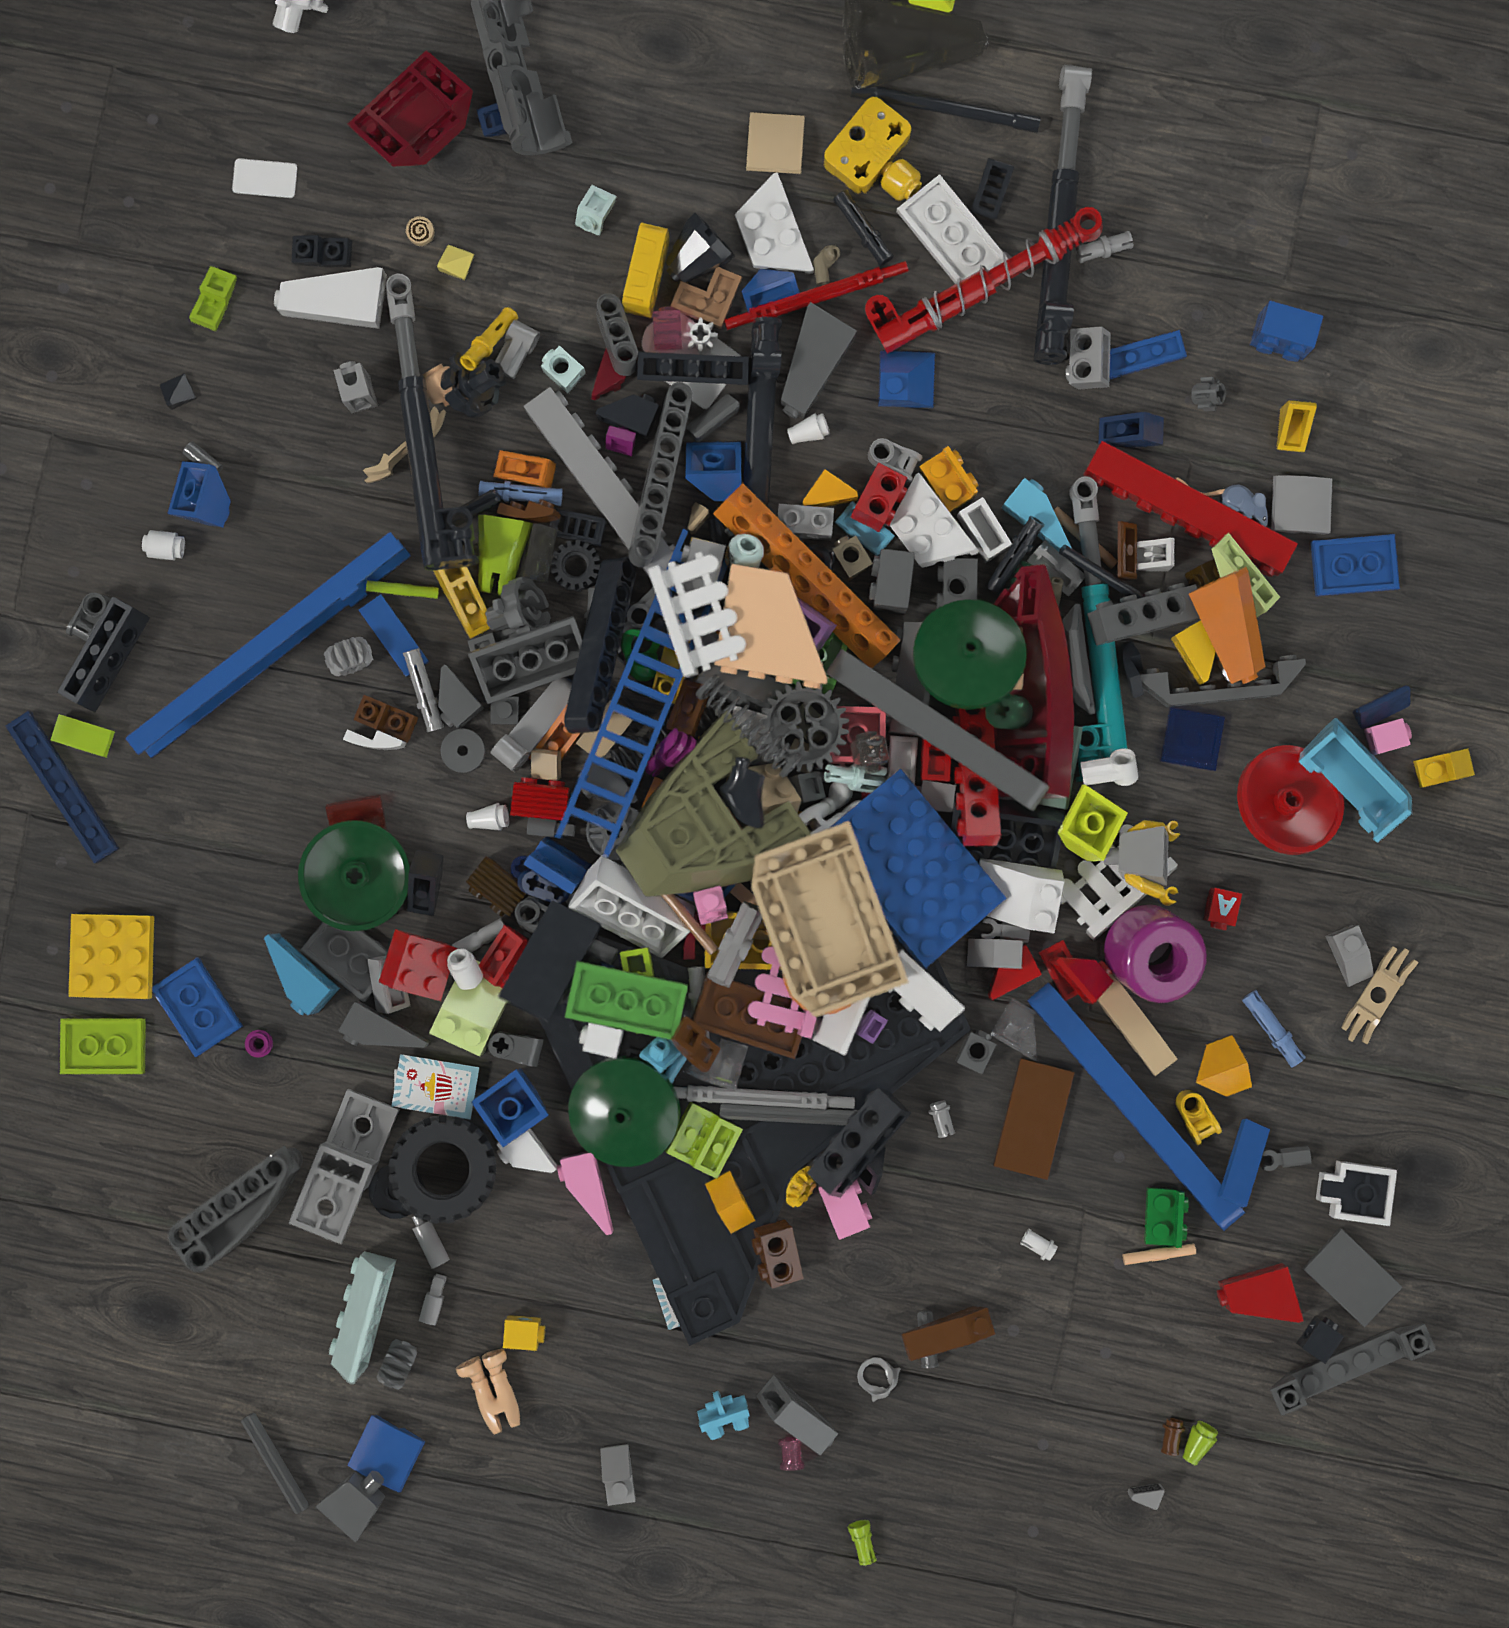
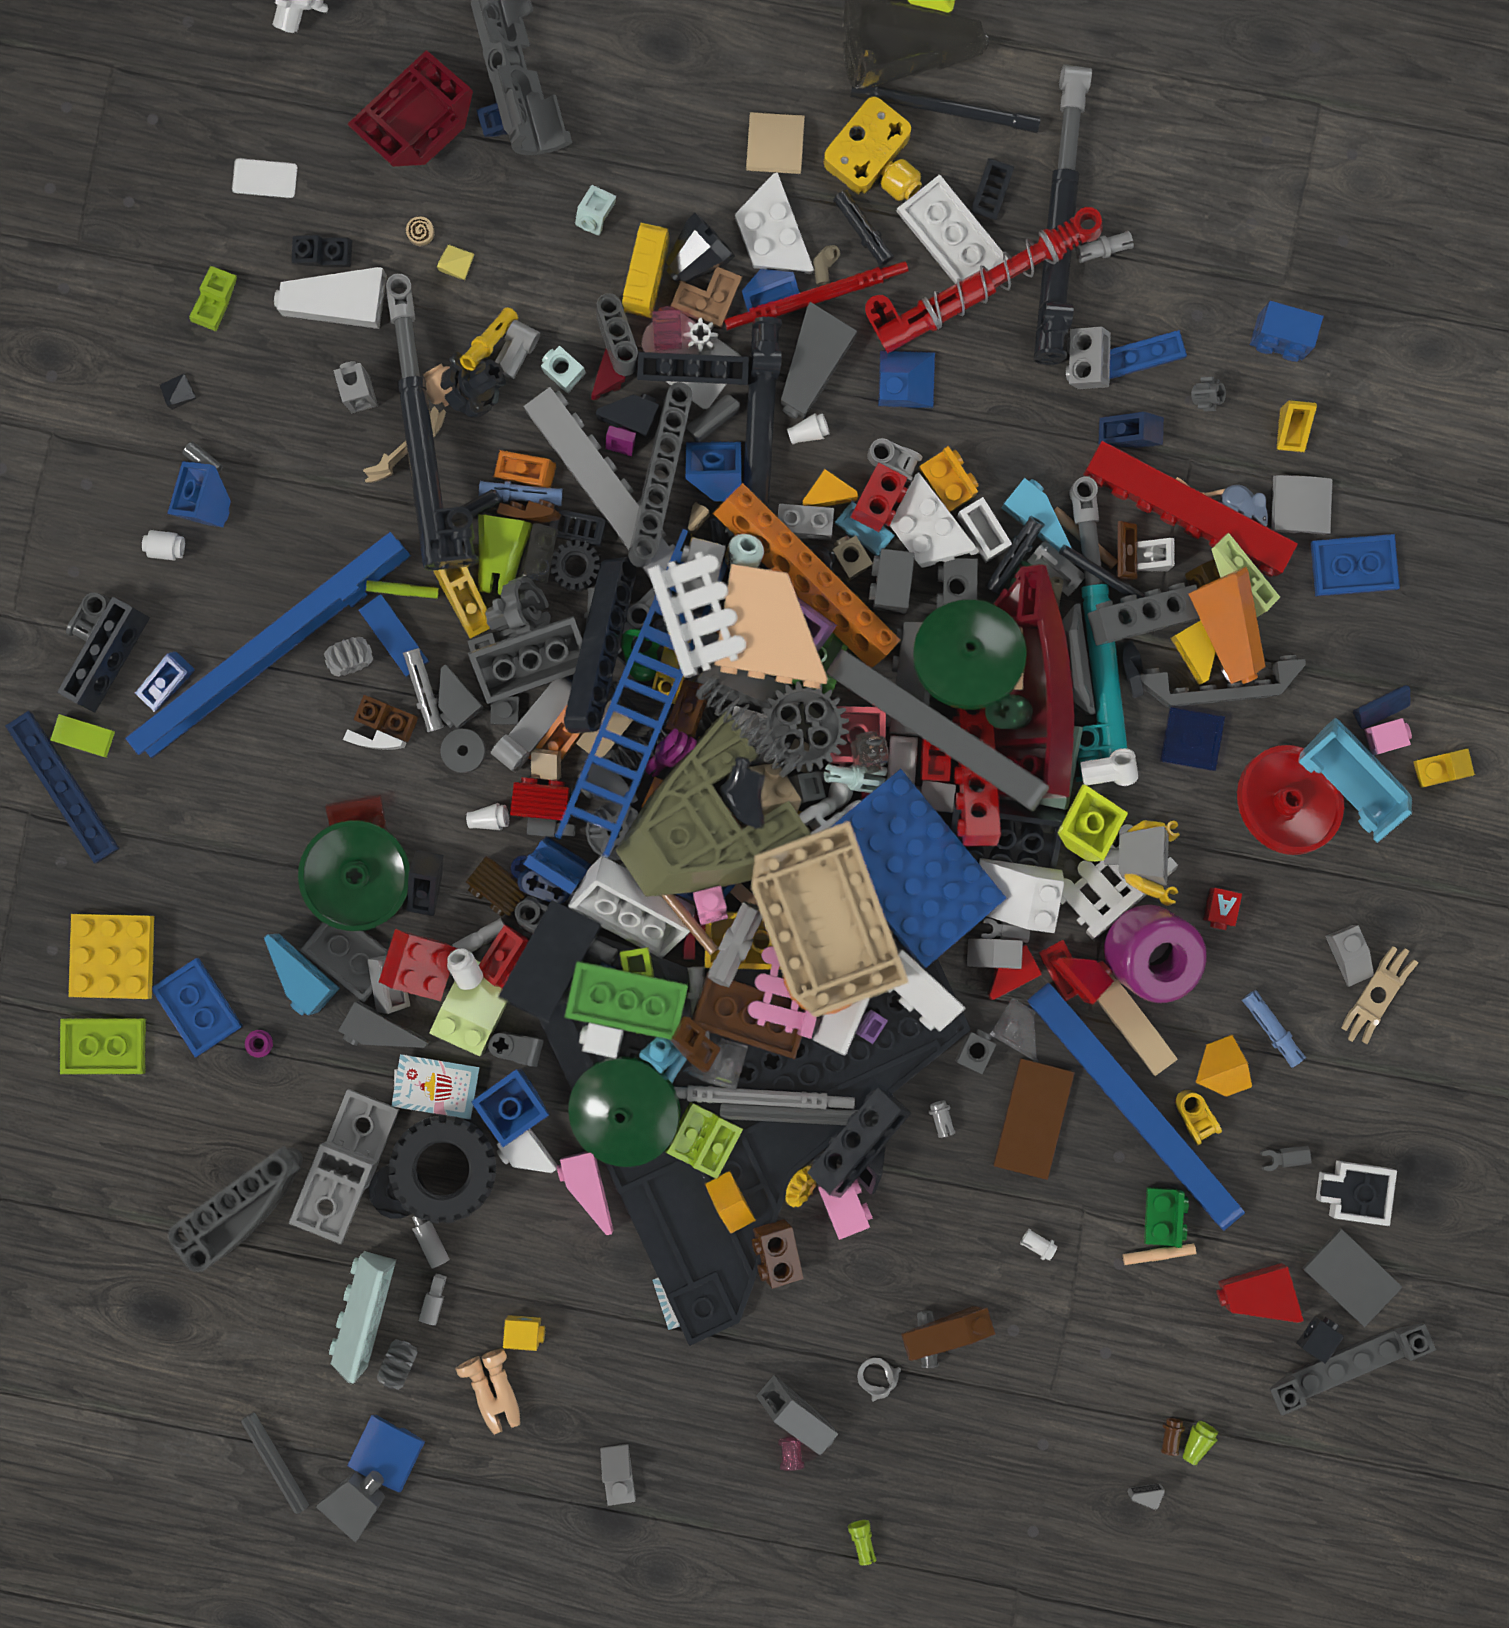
(164, 680): none -> slope
(722, 1412): medium azure hips -> none
(1244, 1163): blue tile -> none

